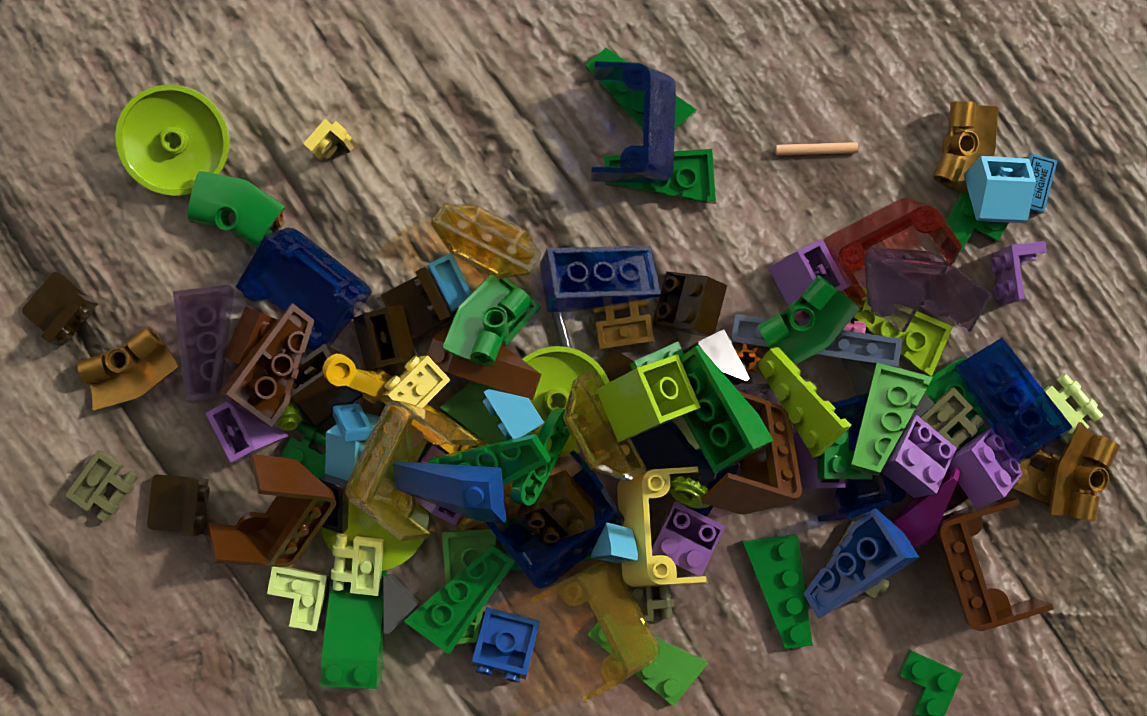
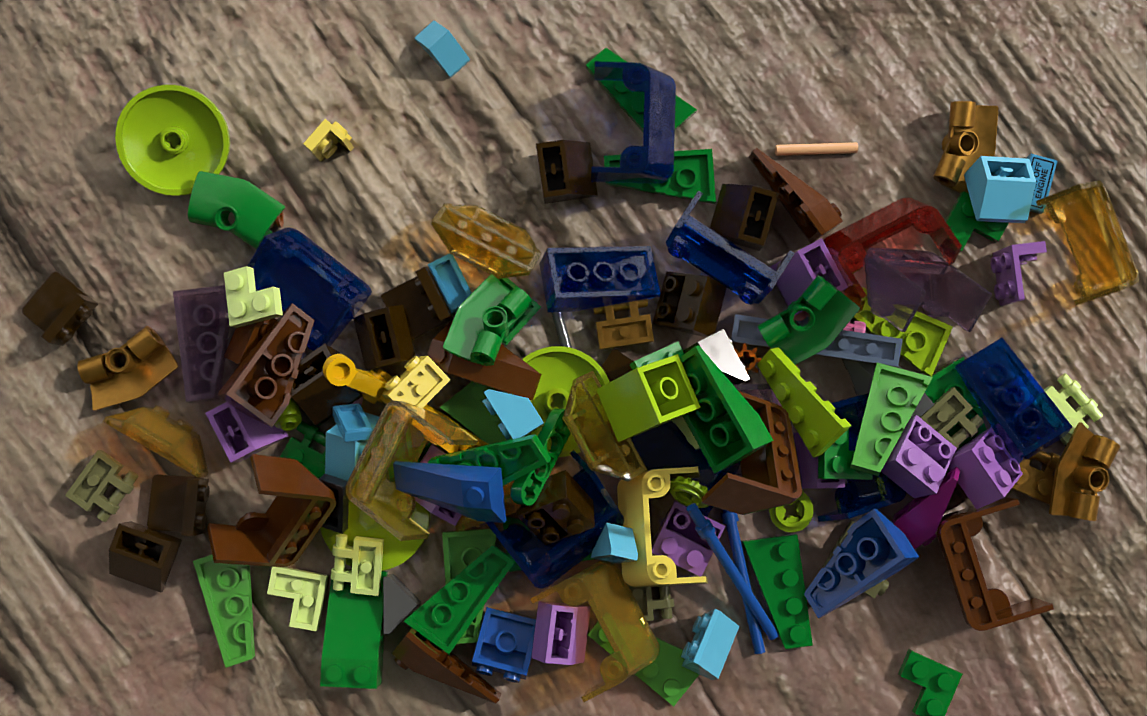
(142, 555): none -> dark brown slope
(163, 436): none -> clear yellow wedge
(229, 607): none -> bright green wing
(245, 303): none -> yellowish green plate
(431, 661): none -> reddish brown wedge
(442, 48): none -> medium azure slope
(561, 633): none -> medium lavender slope
(566, 170): none -> dark brown slope
(707, 531): none -> blue bar
(710, 644): none -> medium azure slope
(723, 259): none -> clear blue windscreen
(730, 519): none -> blue bar
(744, 214): none -> dark brown slope
(793, 523): none -> lime gear
(805, 205): none -> reddish brown wedge
(1094, 240): none -> clear yellow windscreen

